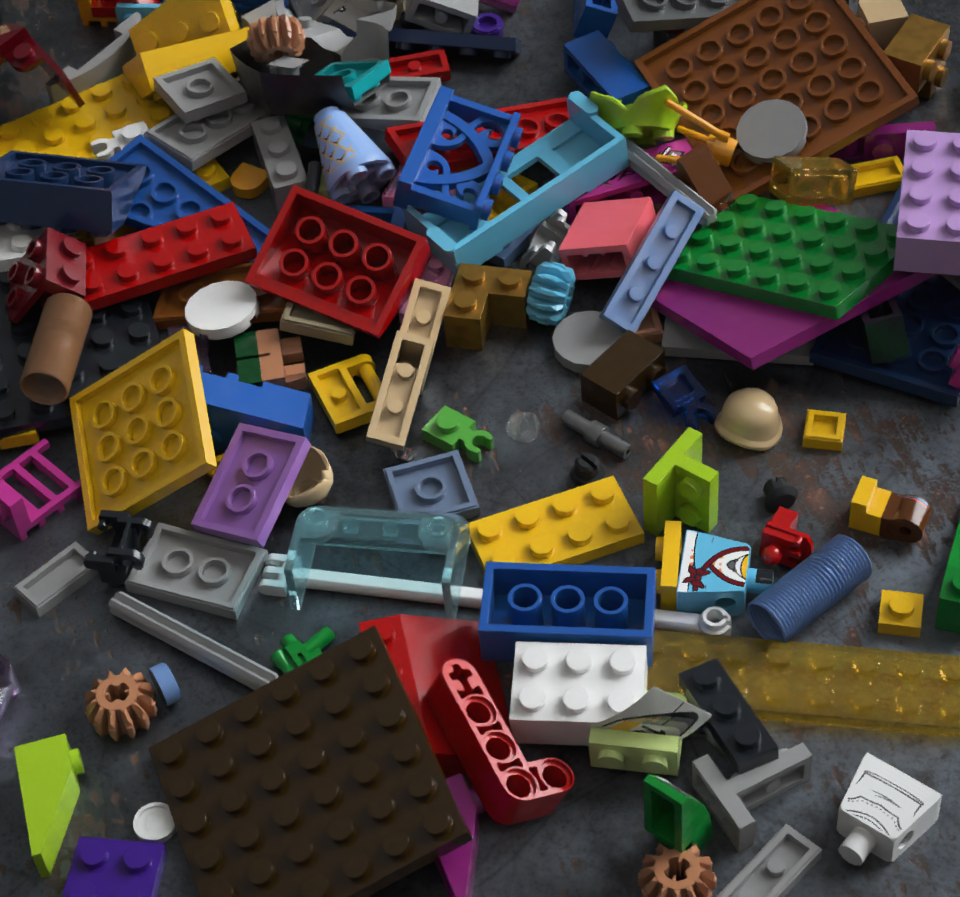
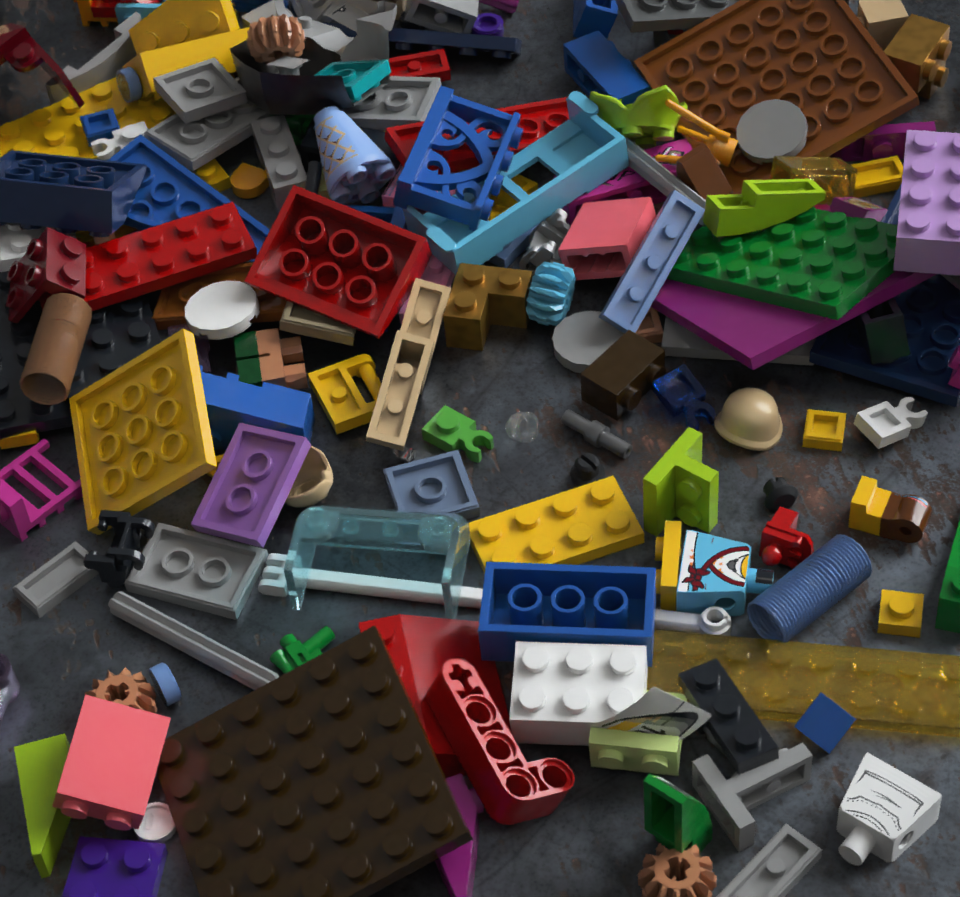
(99, 125): none -> blue tile
(111, 763): none -> coral brick
(129, 84): none -> medium blue tile
(760, 205): none -> lime slope
(825, 722): none -> blue tile
(857, 208): none -> magenta tile
(887, 424): none -> white plate

